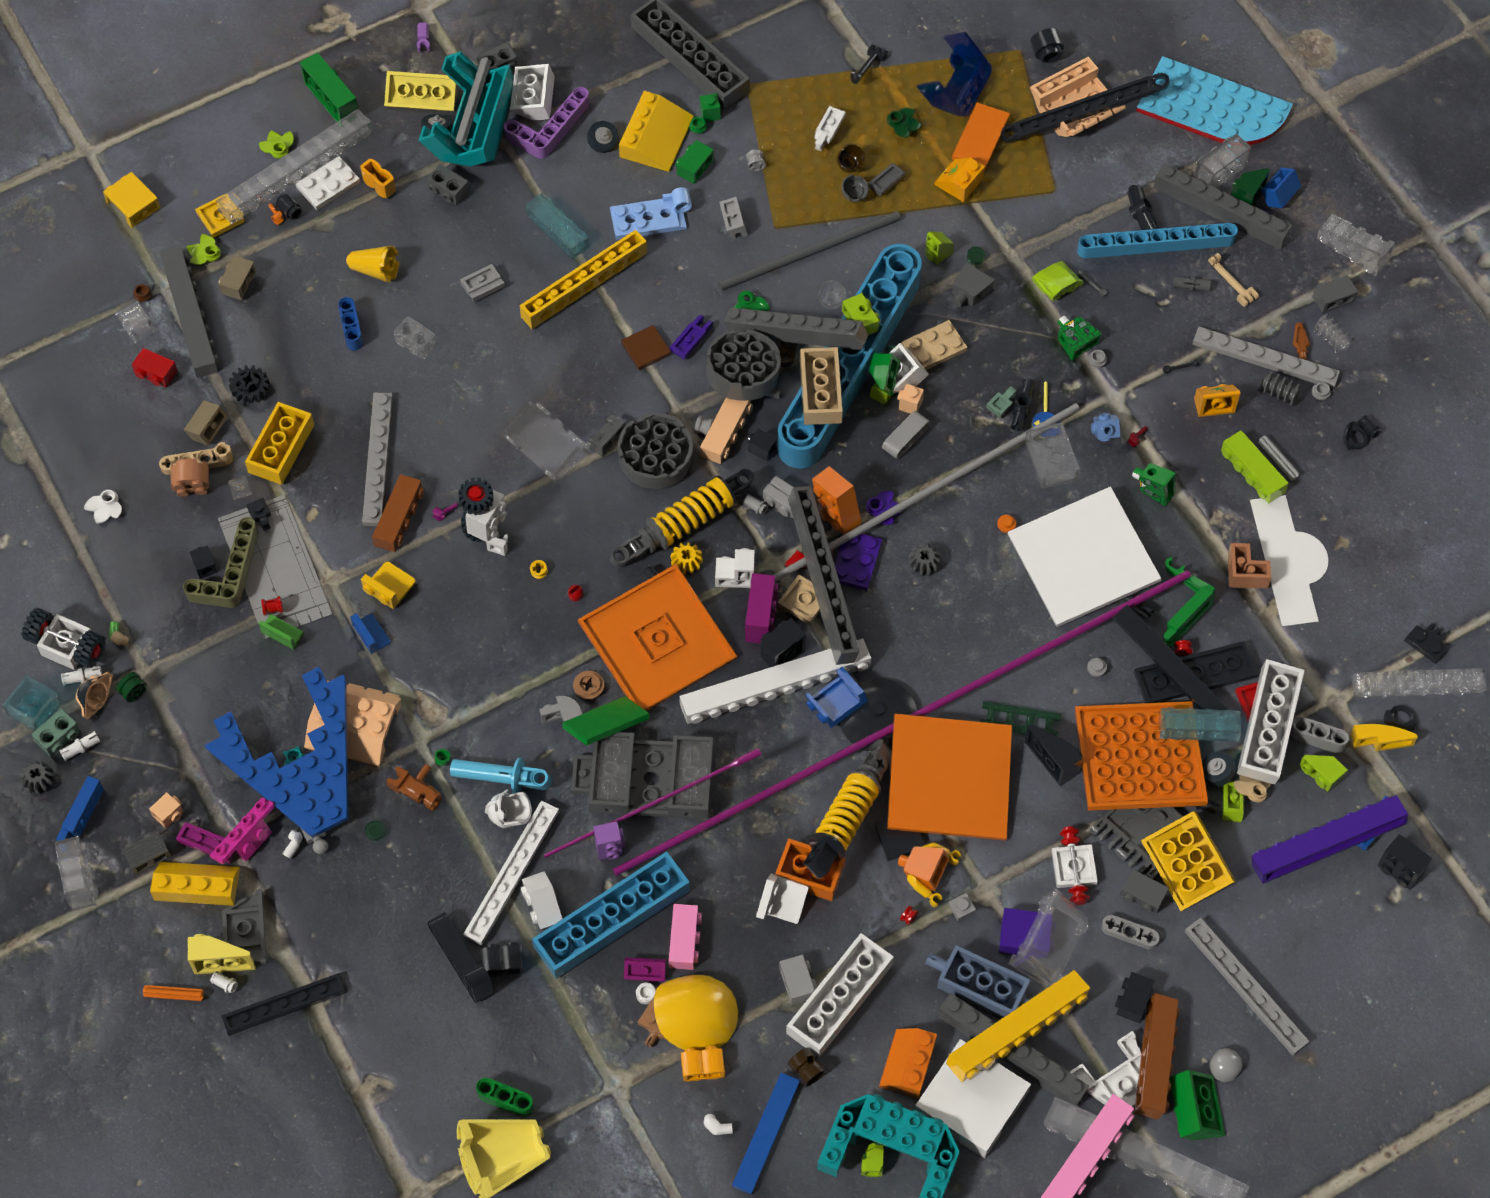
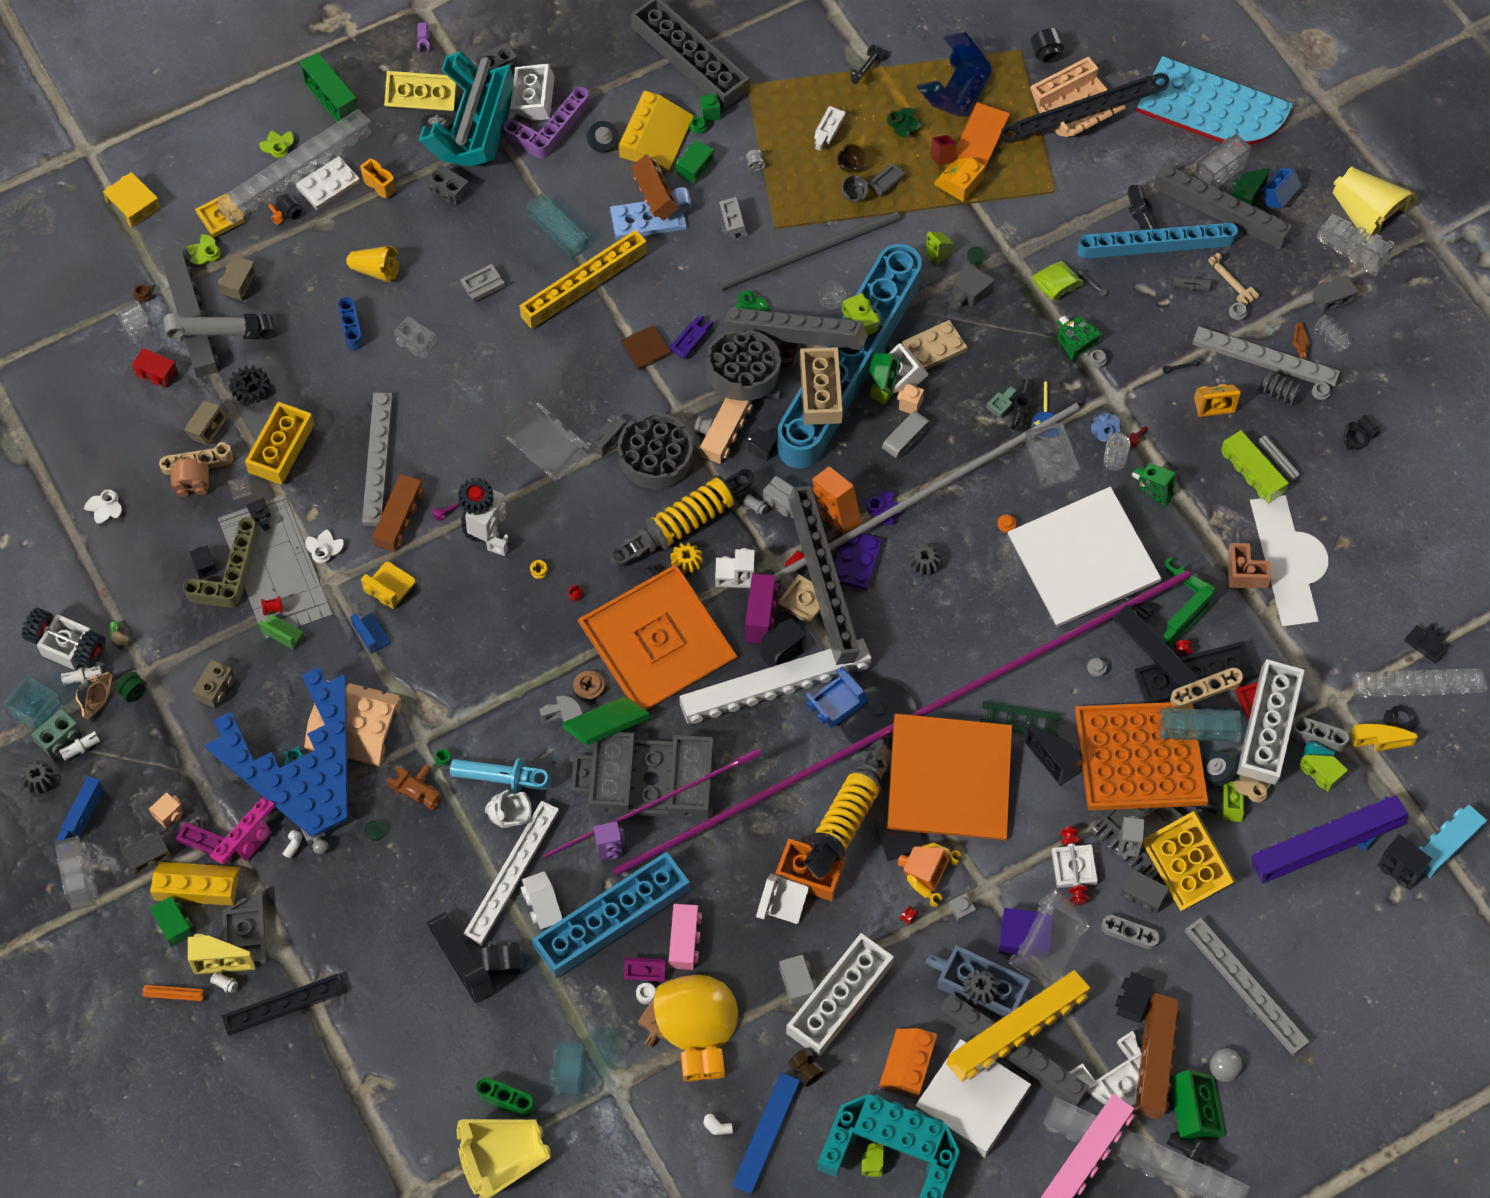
(171, 921): none -> green brick
(213, 684): none -> dark tan brick
(247, 326): none -> light grey piece
(323, 545): none -> white plate
(568, 1069): none -> clear light blue brick
(654, 187): none -> dark orange brick
(943, 149): none -> dark red brick
(974, 992): none -> dark grey gear
(1116, 451): none -> clear piece
(1131, 836): none -> light grey brick
(1198, 1151): none -> black pin
(1208, 691): none -> tan beam
(1238, 311): none -> light grey plate
(1315, 748): none -> teal cone
(1370, 199): none -> light yellow cone
(1452, 838): none -> medium azure brick

